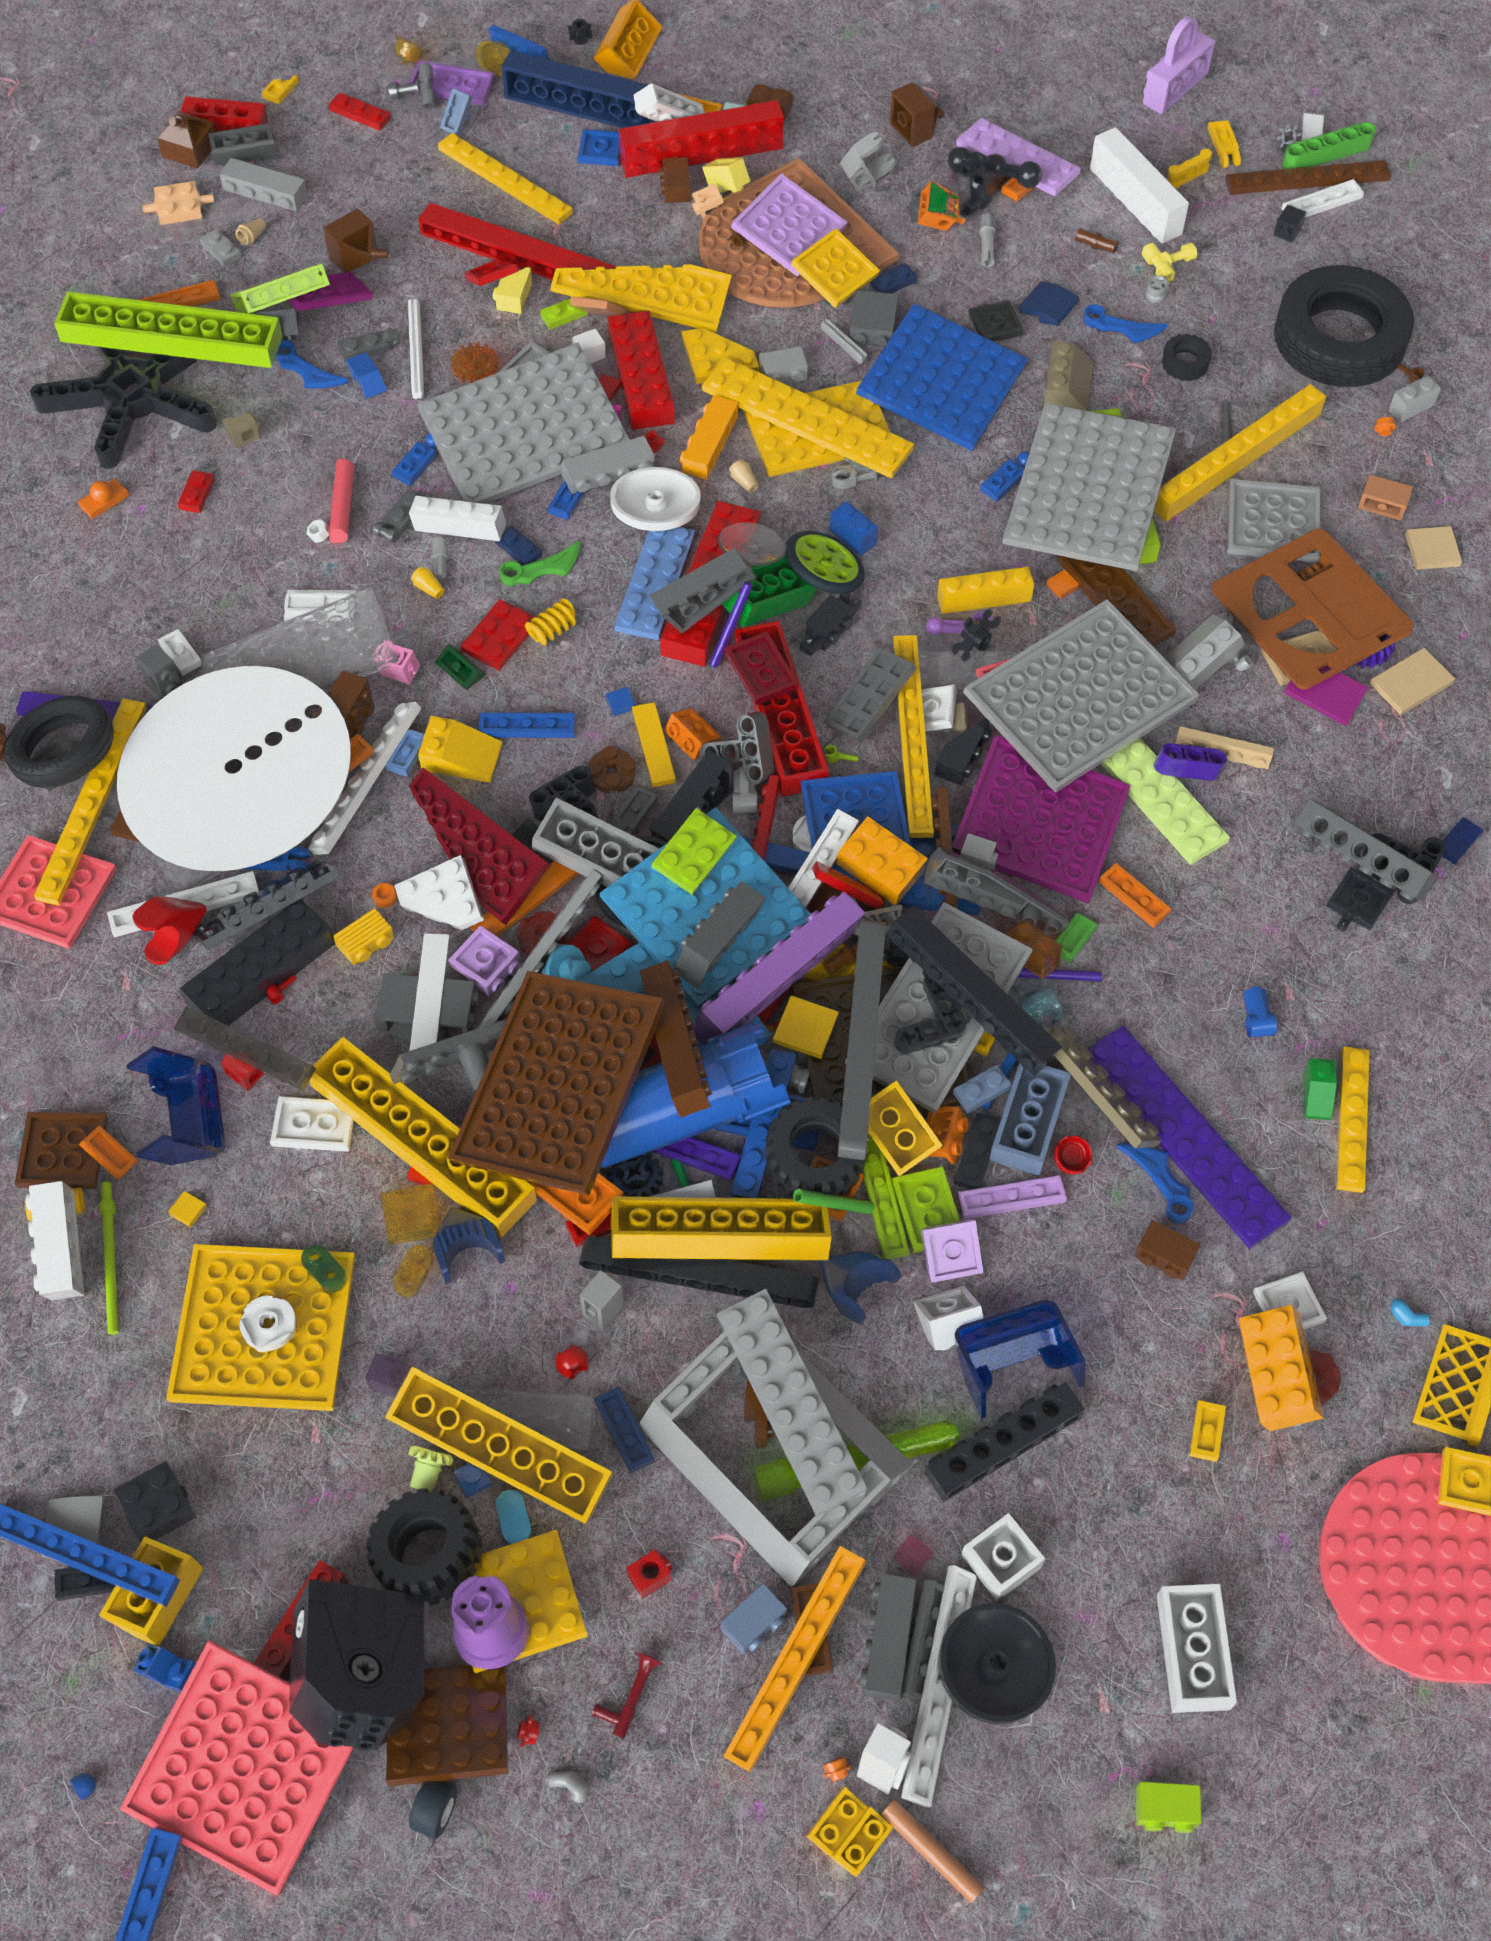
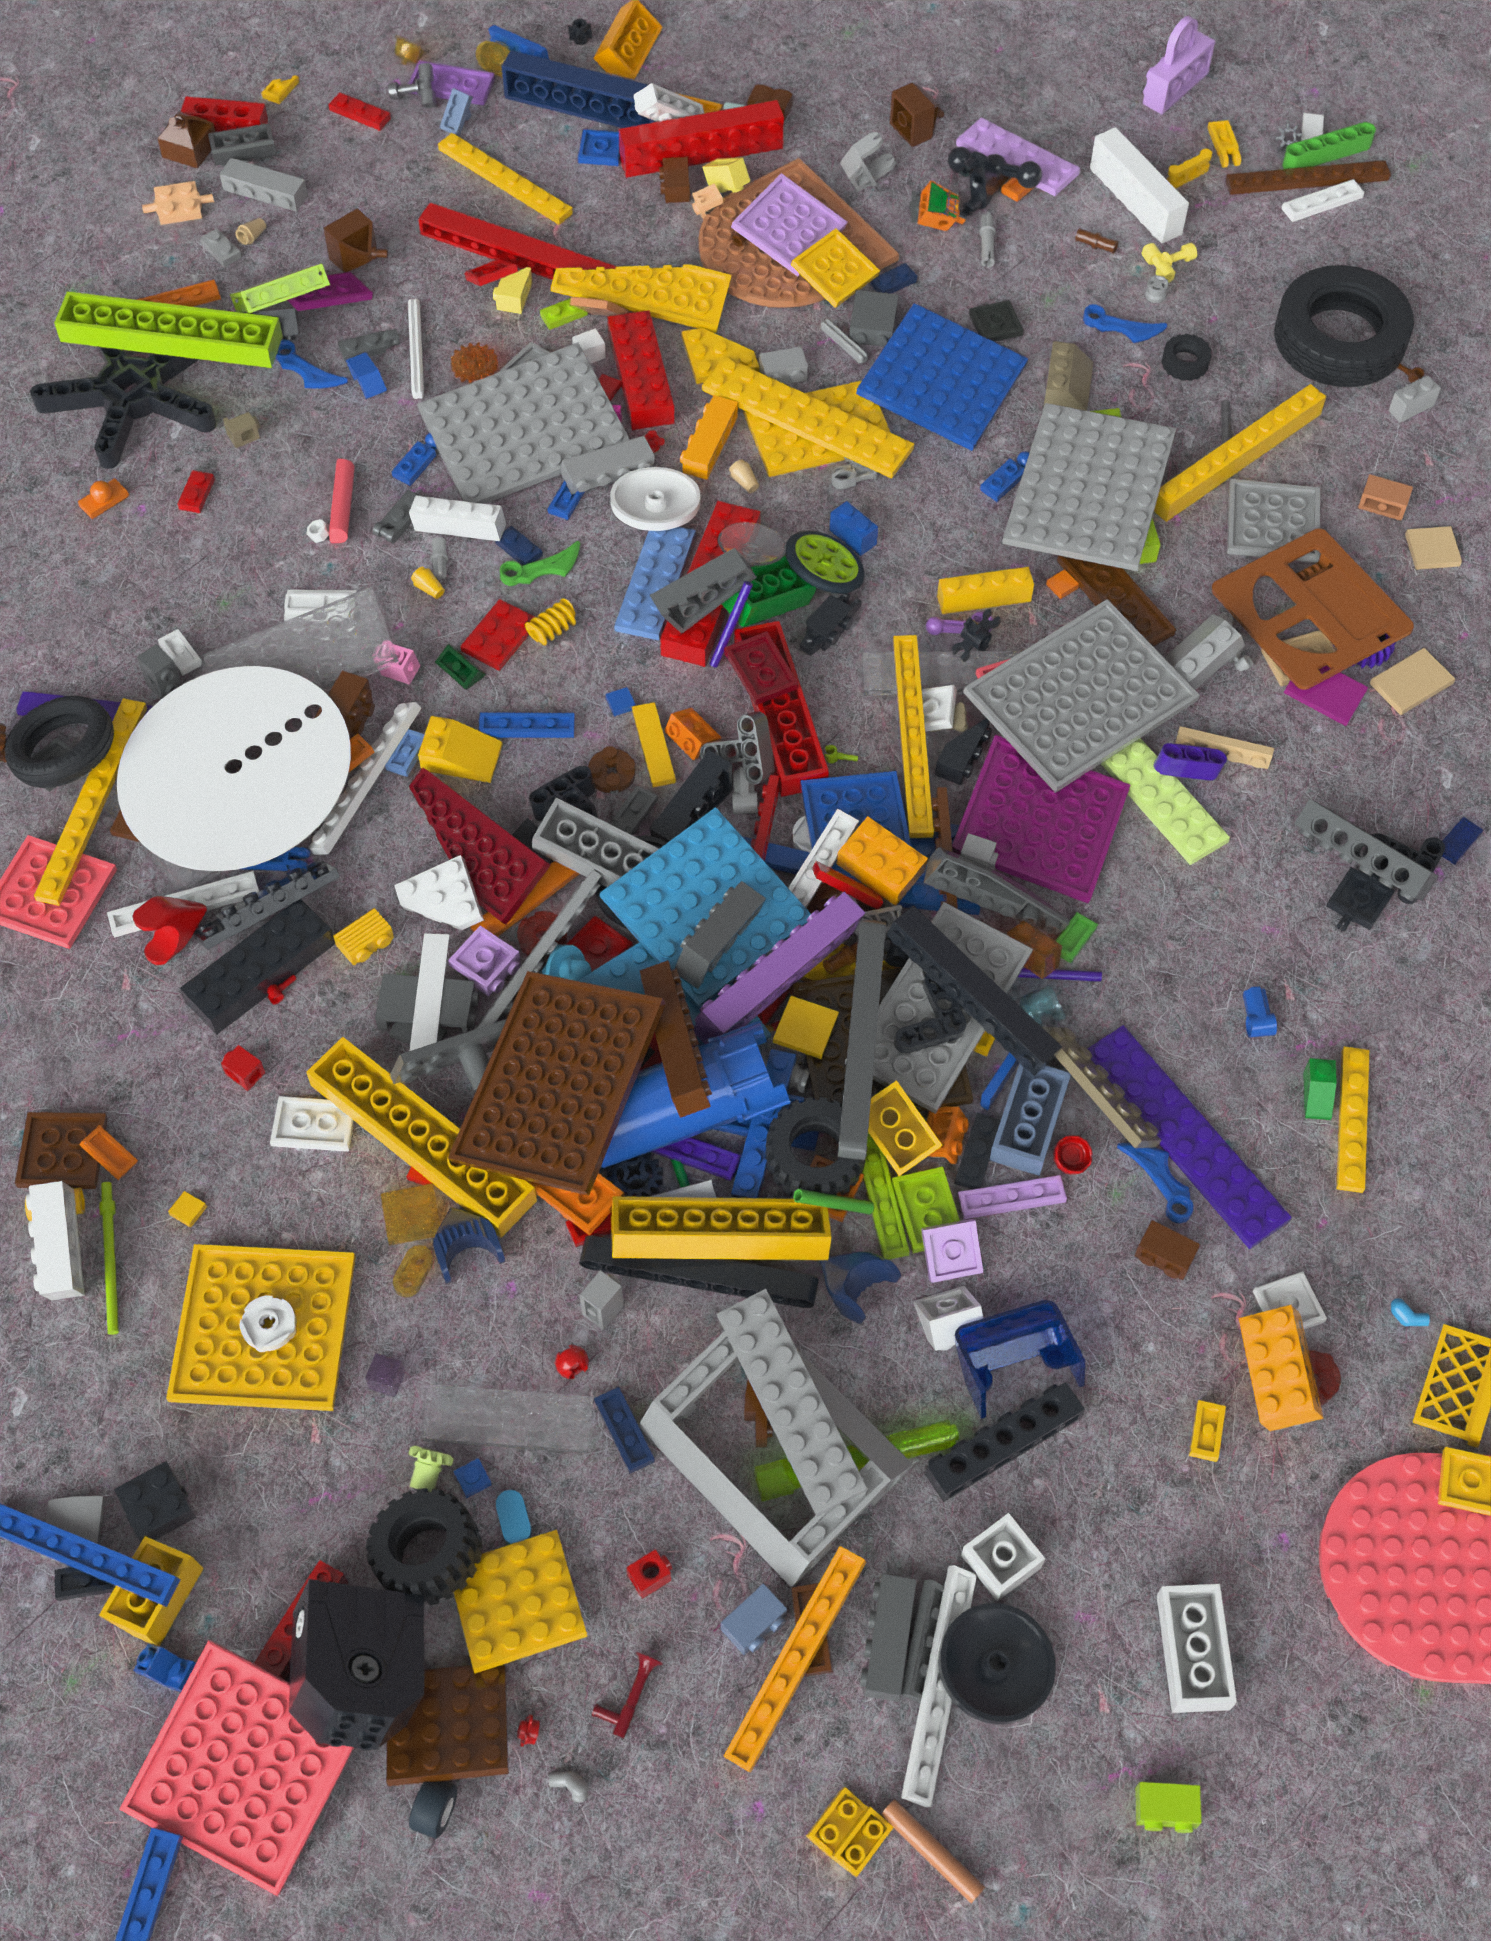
(83, 1785): blue hinge -> none
(192, 1106): clear blue windscreen -> none
(245, 1048): clear smoke plate -> none
(322, 1267): clear green plate -> none
(384, 895): orange tile -> none
(499, 1445): yellow brick -> none
(503, 1629): medium lavender piece -> none
(694, 851): lime plate -> none
(837, 1769): orange plate -> none
(870, 695): dark grey plate -> none
(885, 1759): white brick -> none
(913, 1555): clear pink tile -> none
(982, 1089): sand blue plate -> none
(1049, 303): dark blue slope -> none
(1134, 895): orange plate -> none
(1289, 223): black brick -> none
(1385, 426): orange plate -> none

